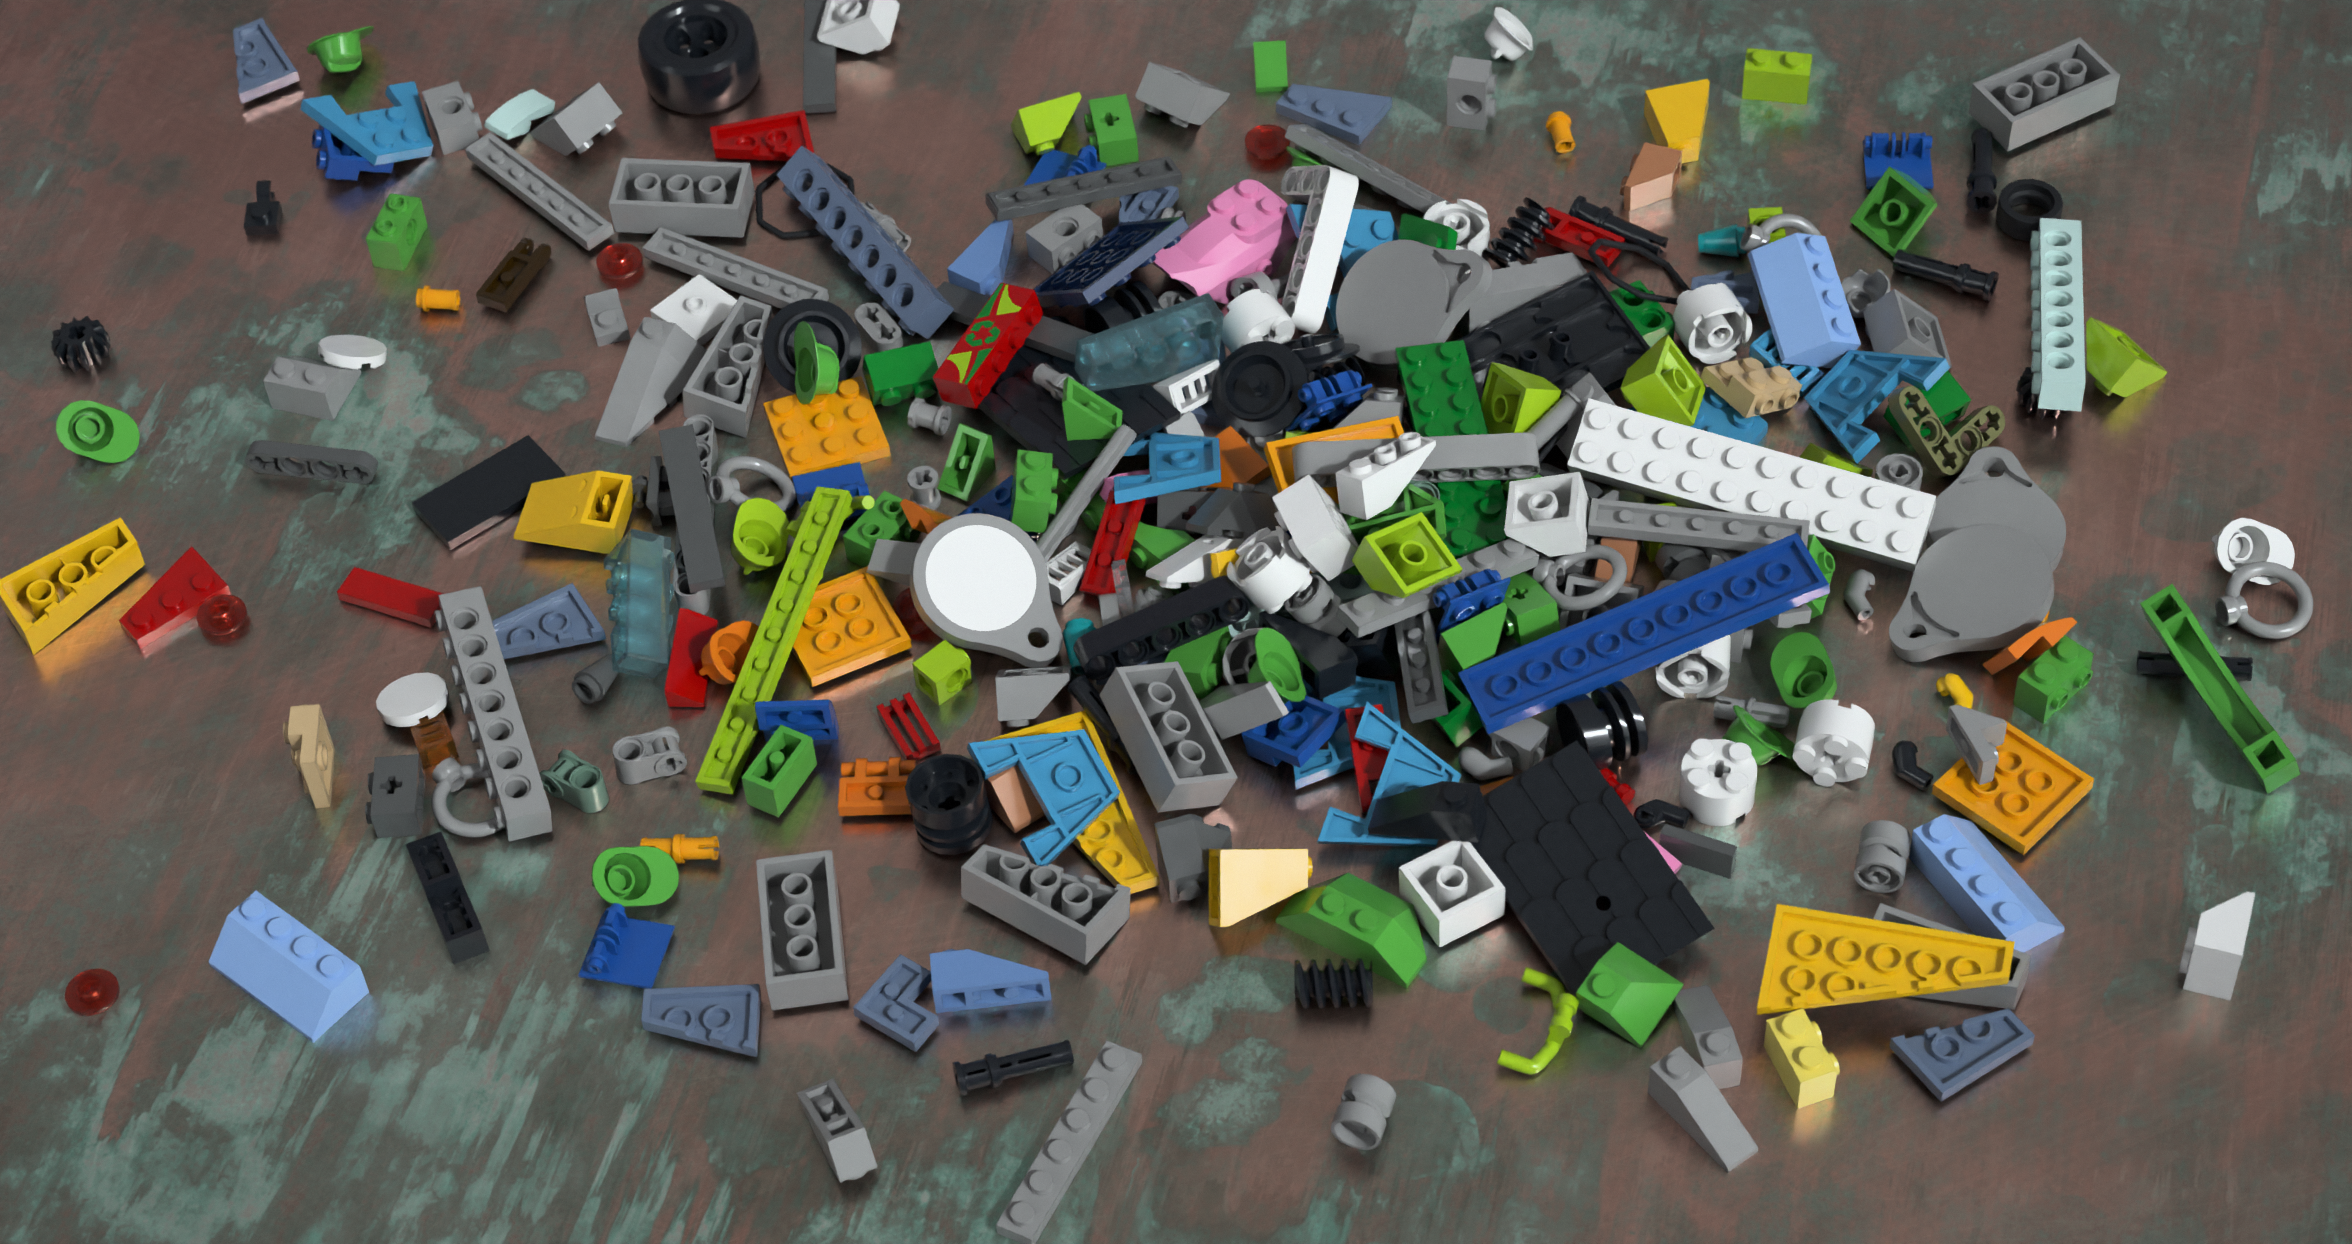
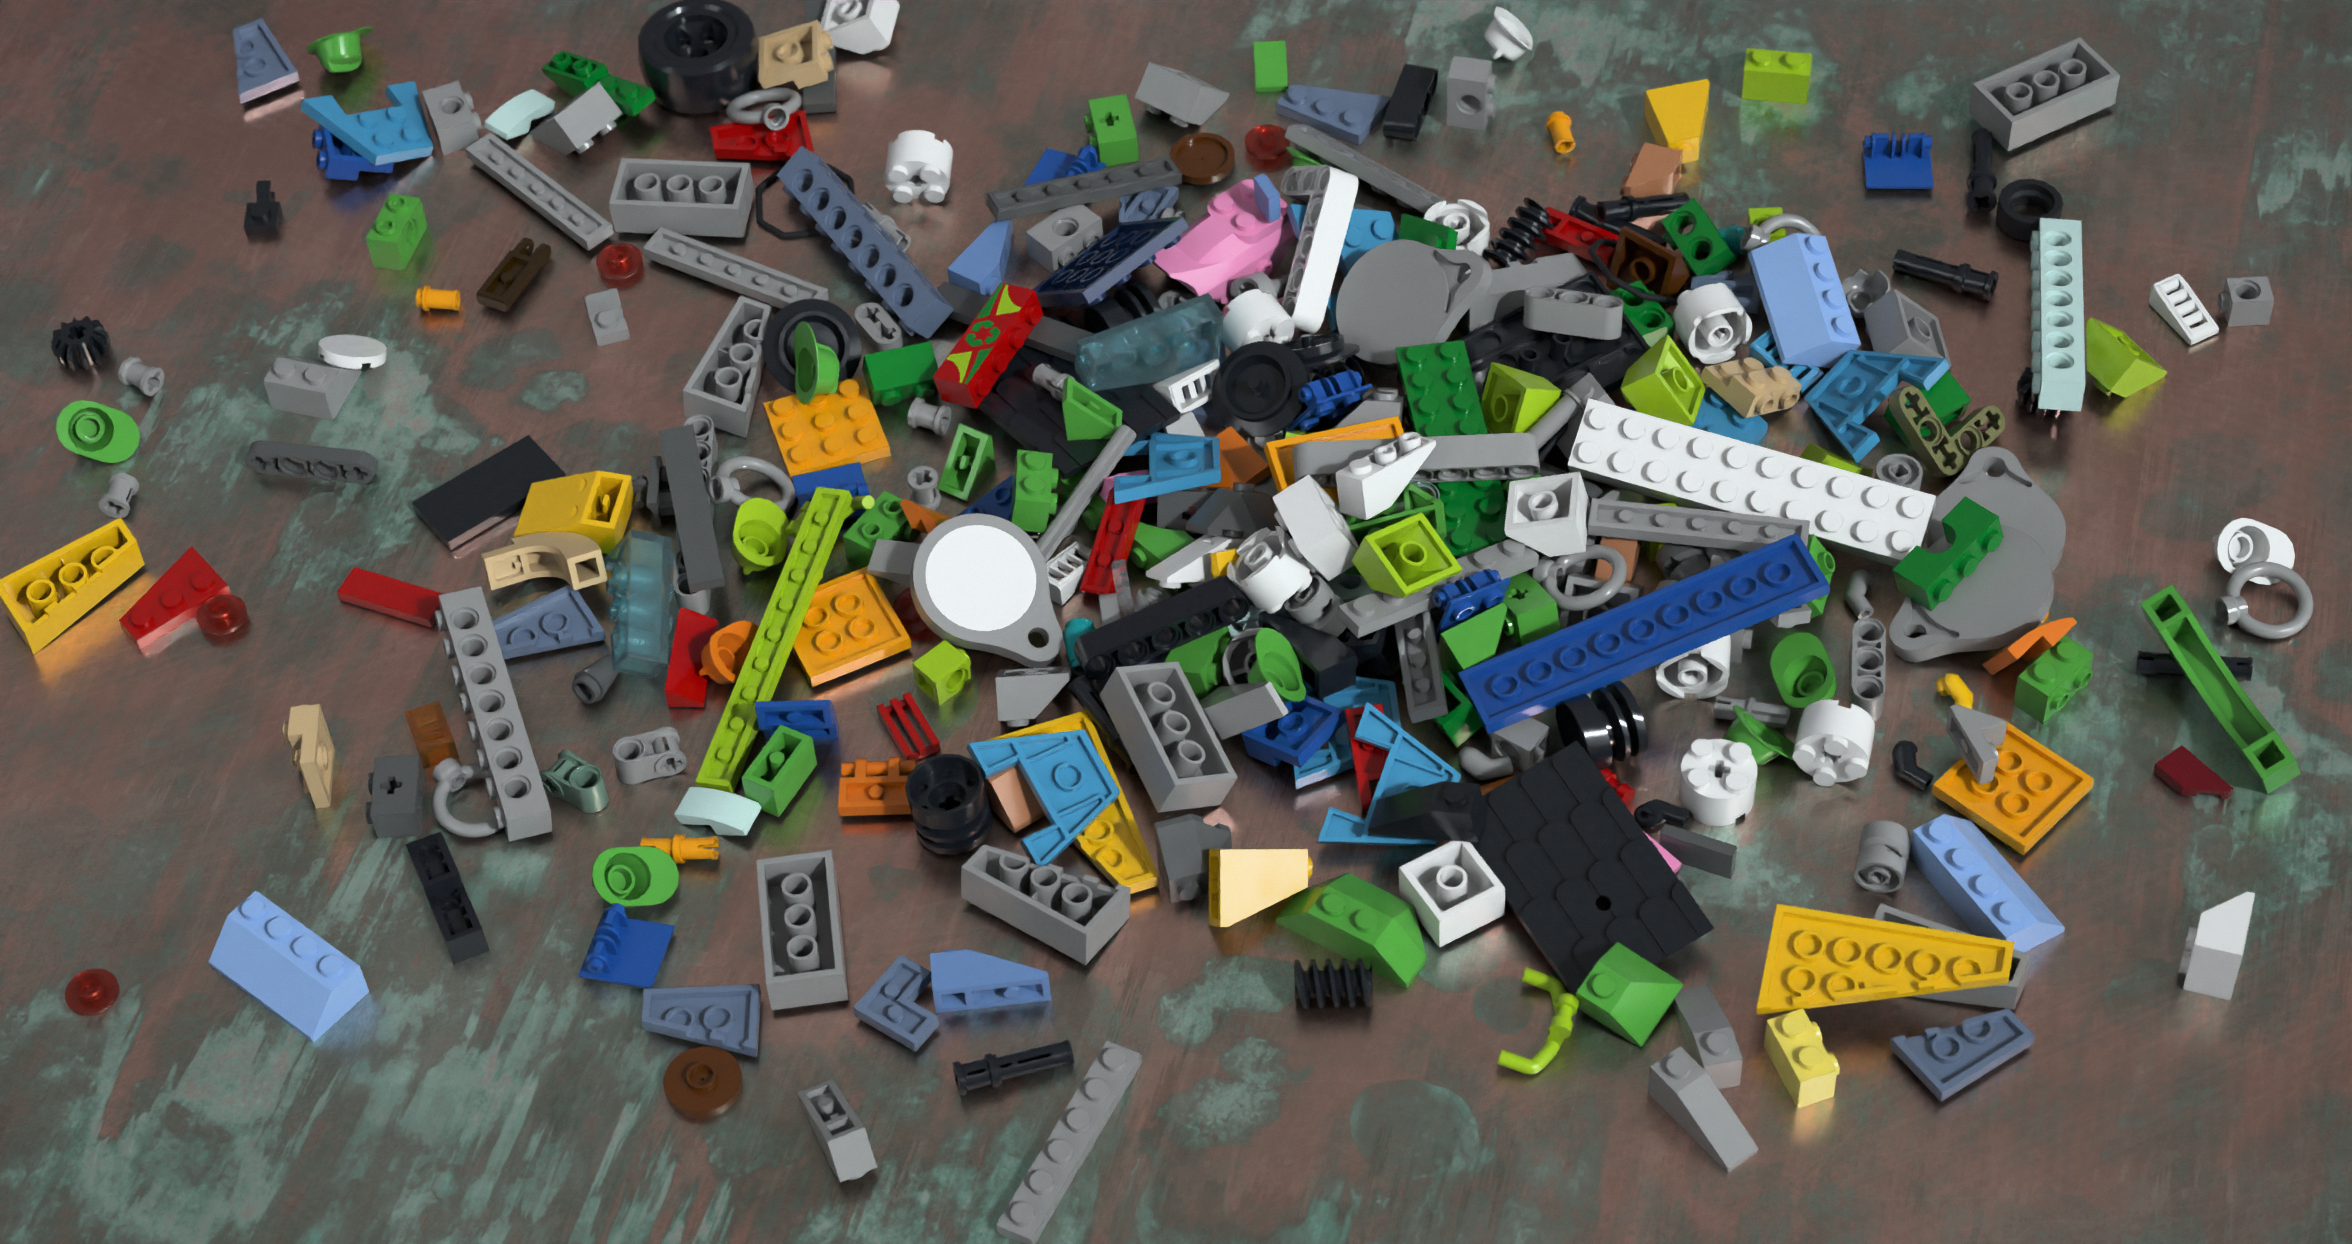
(120, 491): none -> light grey bush
(137, 374): none -> light grey bush
(412, 698): white tile -> none
(546, 555): none -> tan arch
(579, 73): none -> green slope
(649, 380): light grey wedge -> none
(696, 308): white plate -> none
(703, 1082): none -> reddish brown piece
(721, 810): none -> light aqua slope
(793, 103): none -> light grey piece
(795, 56): none -> tan plate
(918, 167): none -> white brick
(1044, 123): lime slope -> none
(1203, 158): none -> reddish brown piece
(1267, 197): none -> medium blue tile
(1363, 1111): light grey wheel -> none
(1410, 102): none -> black beam
(1573, 312): none -> light grey beam
(1631, 208): none -> black pin
(1649, 262): none -> reddish brown slope
(1701, 238): none -> green brick
(1868, 666): none -> light grey beam
(1894, 211): bright green slope -> none
(1933, 576): none -> green arch
(2175, 290): none -> white slope
(2190, 775): none -> dark red tile
(2246, 301): none -> light grey brick

